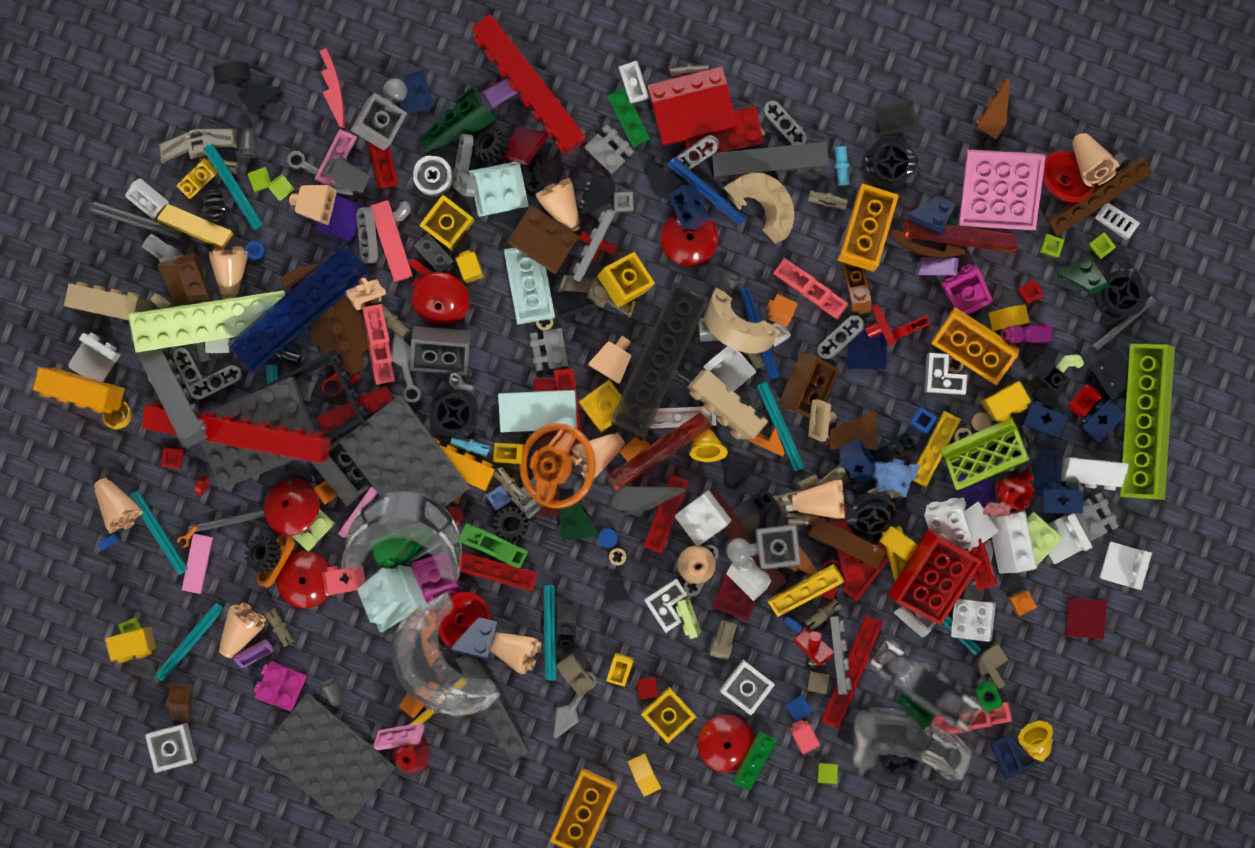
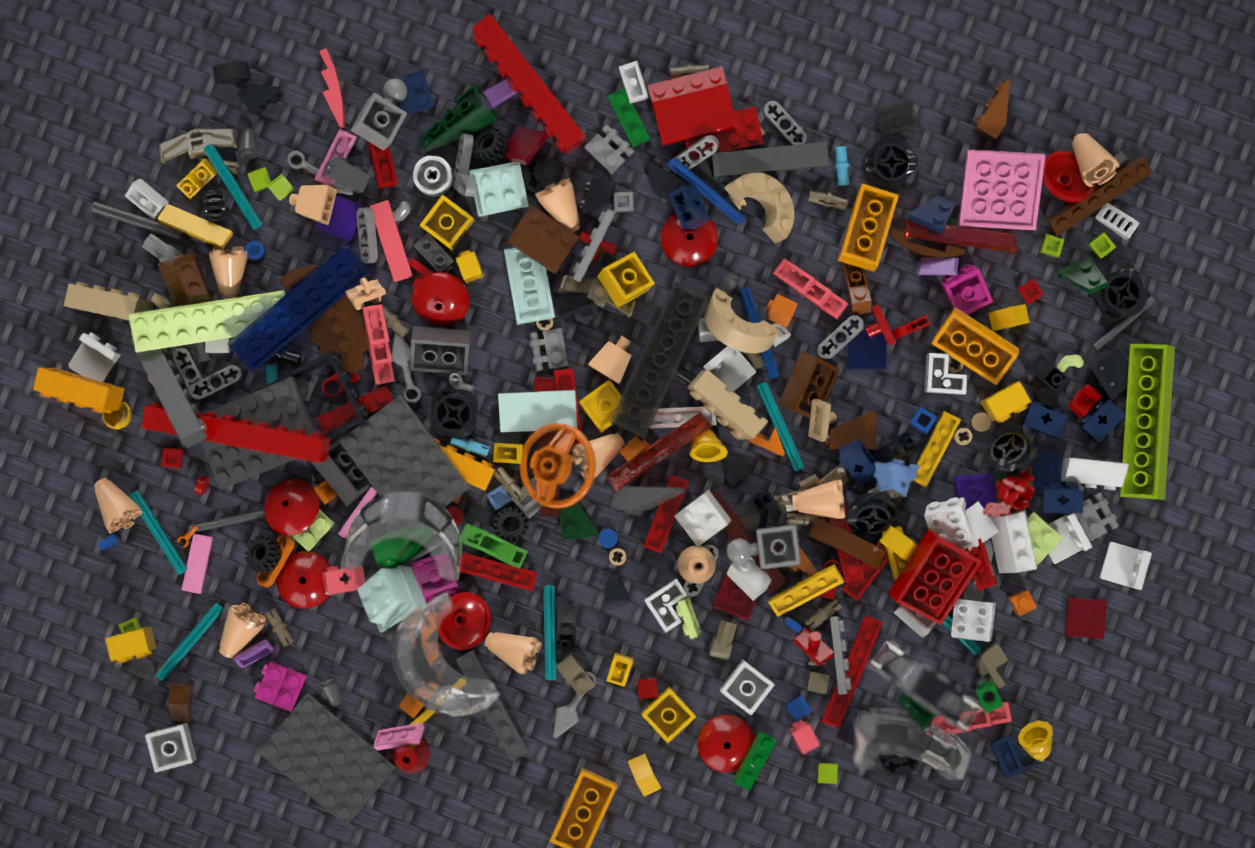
(477, 639): wing -> none
(980, 442): lime fence -> none
(1028, 334): magenta piece -> none

